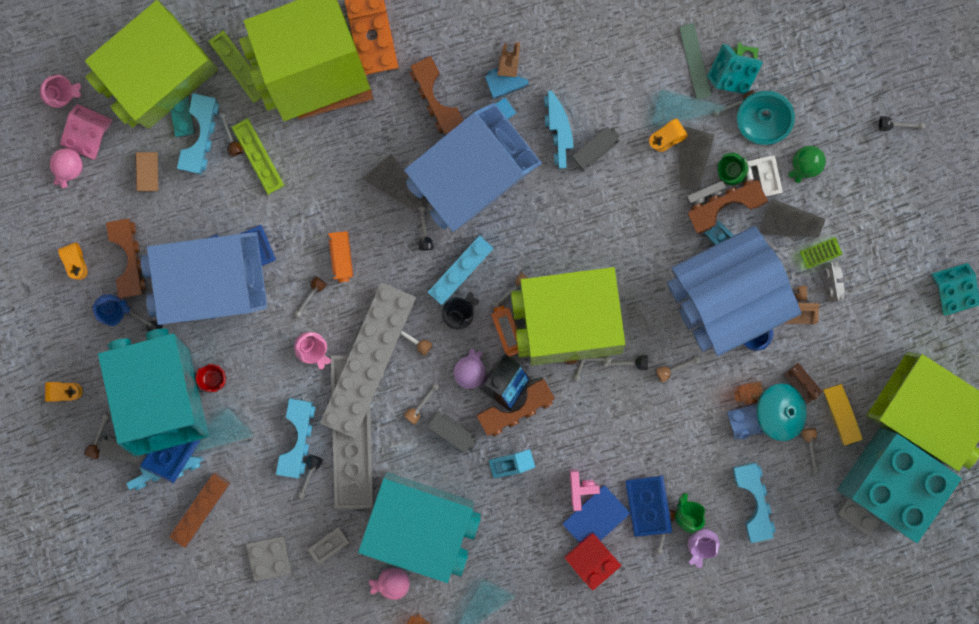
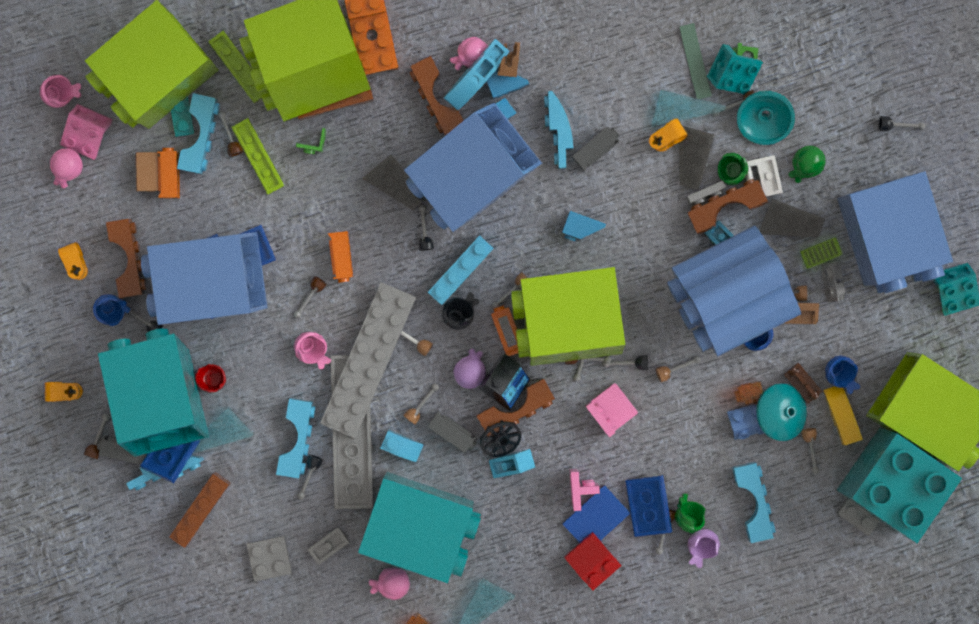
(168, 173): none -> orange window
(311, 149): none -> bright green bracket
(401, 446): none -> medium azure slope
(468, 52): none -> bright pink hat
(476, 75): none -> medium azure slope
(500, 438): none -> black wheel
(580, 226): none -> dark azure slope
(611, 409): none -> bright pink bracket
(841, 373): none -> blue hat
(896, 233): none -> medium blue brick

